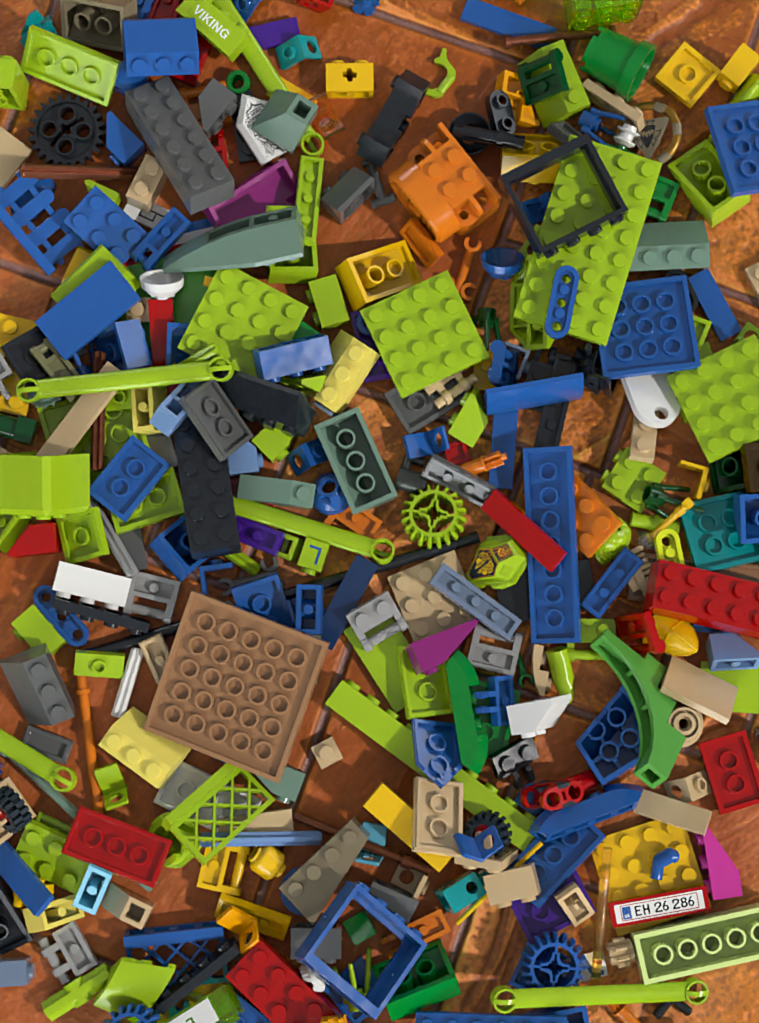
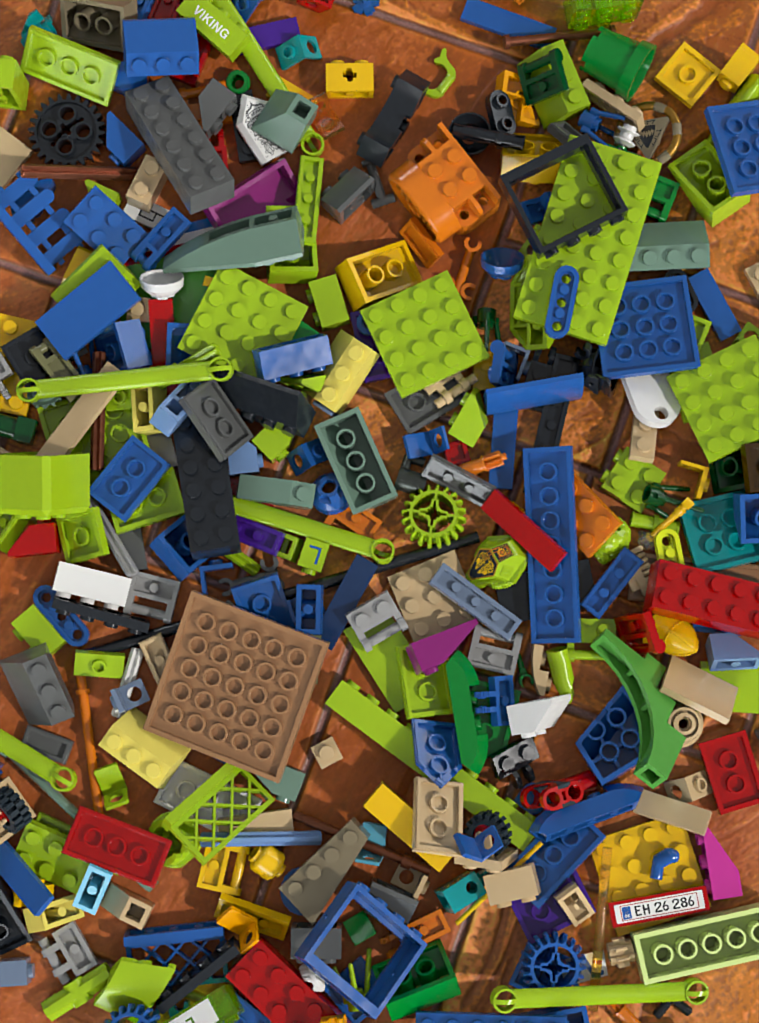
(120, 698): none -> sand blue bracket

